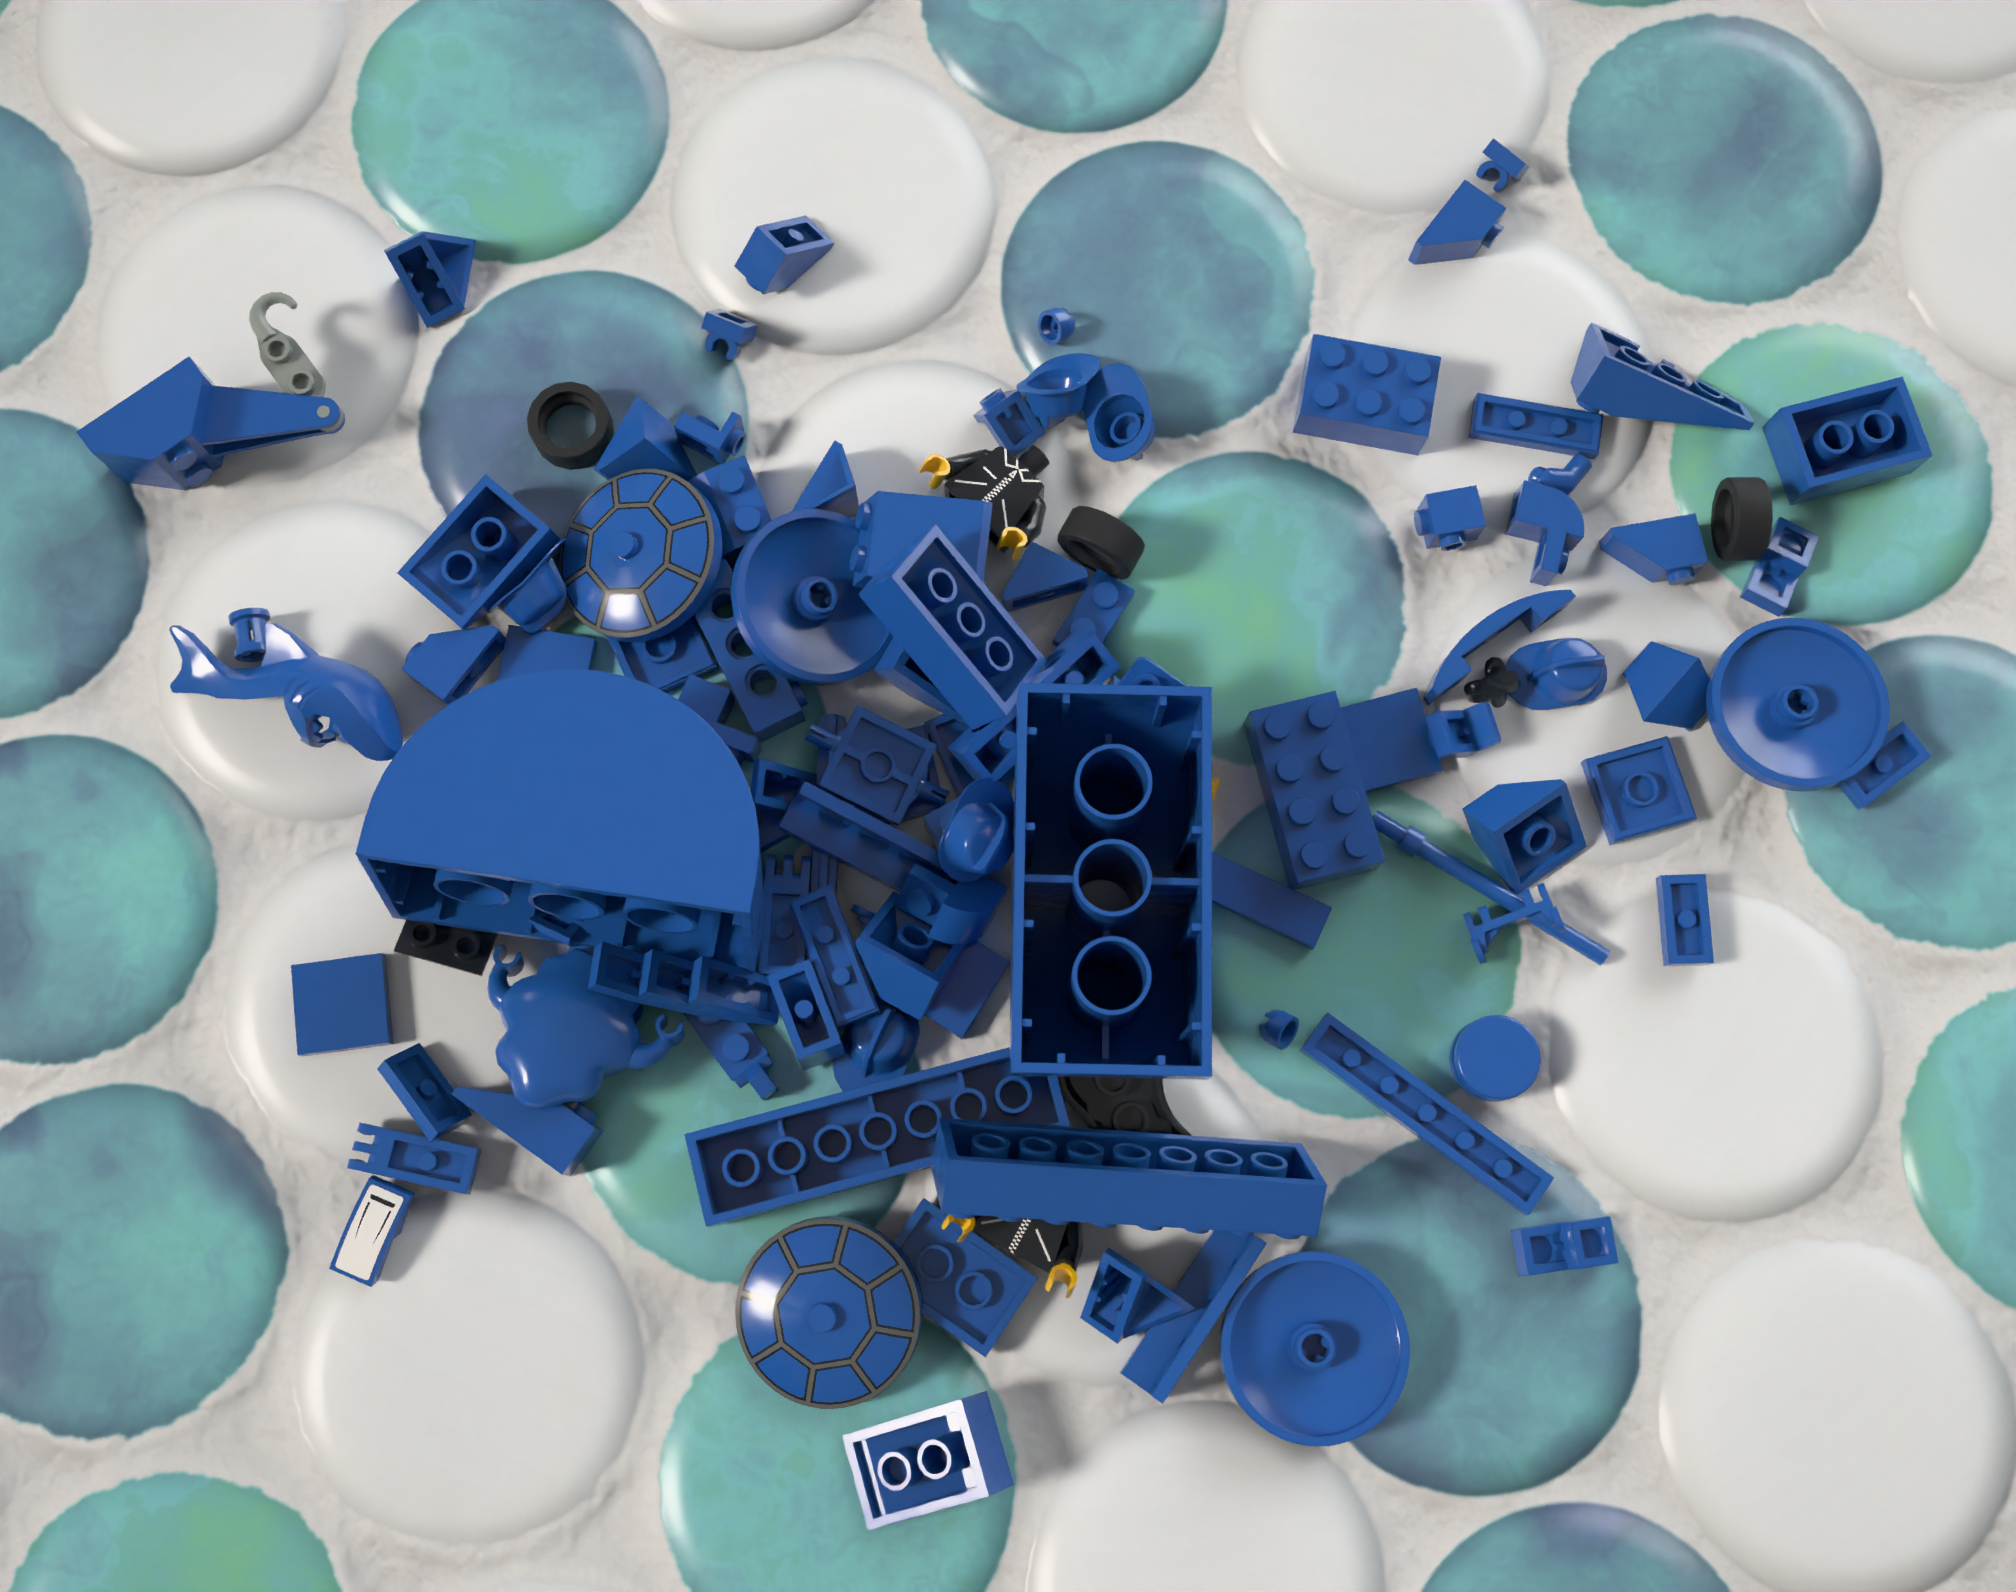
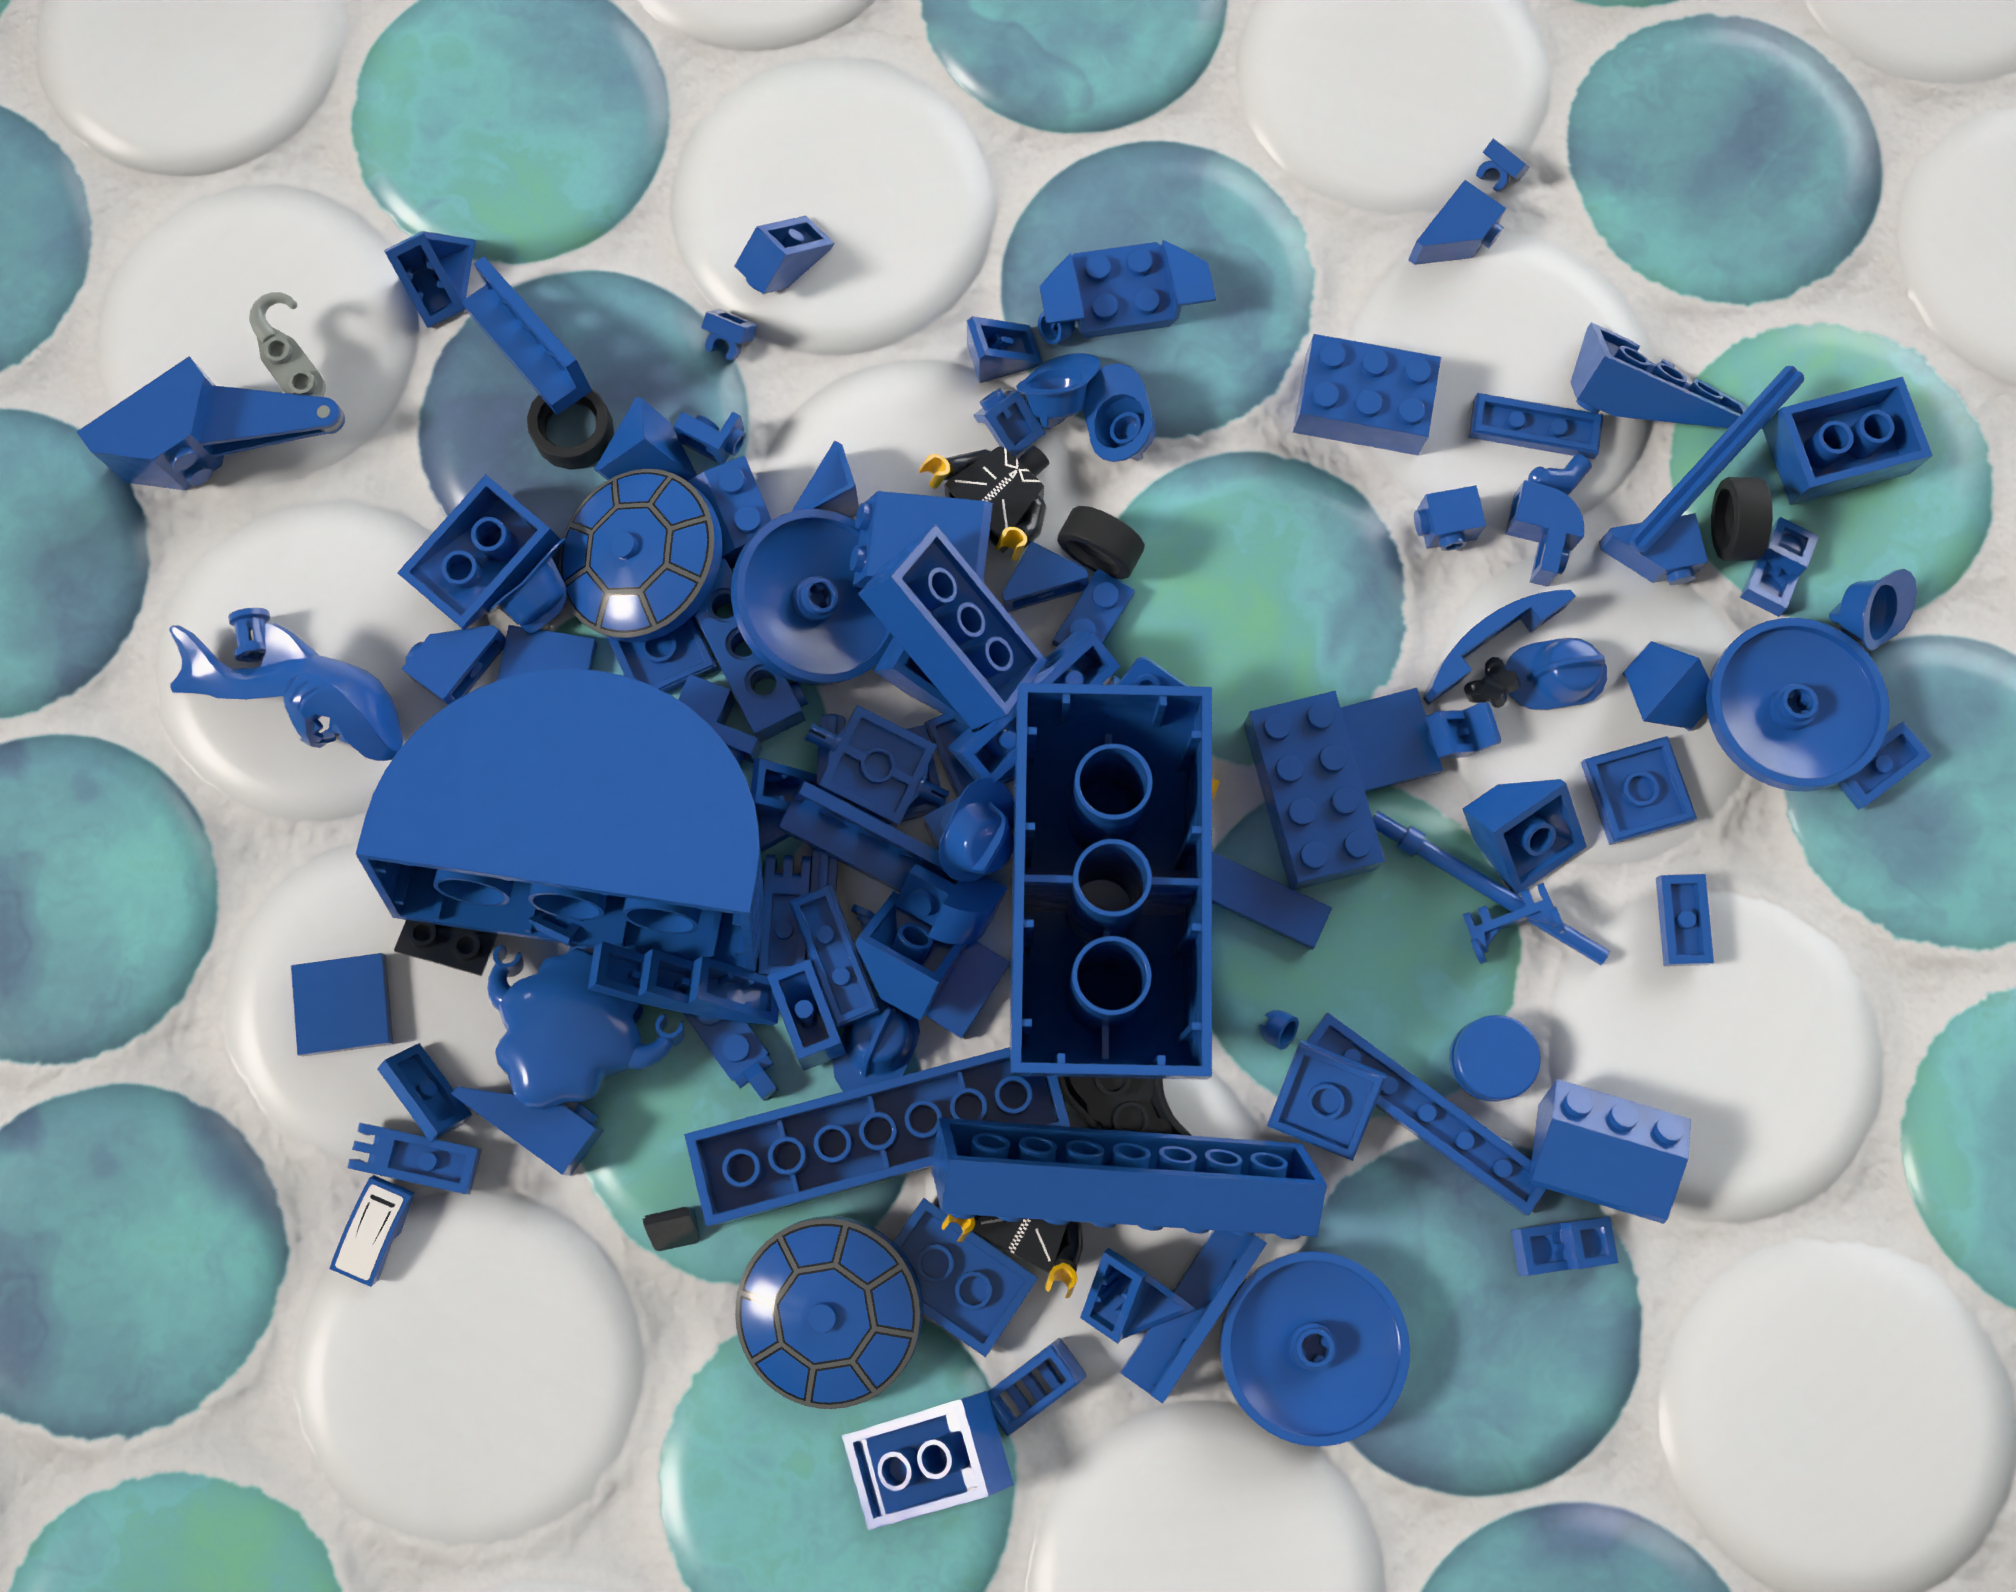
(526, 340): none -> blue fence
(672, 1228): none -> black slope
(1000, 348): none -> blue slope
(1065, 1363): none -> blue slope
(1125, 288): none -> blue piece
(1326, 1100): none -> blue tile
(1609, 1150): none -> blue slope
(1715, 460): none -> blue axle
(1877, 608): none -> blue piece

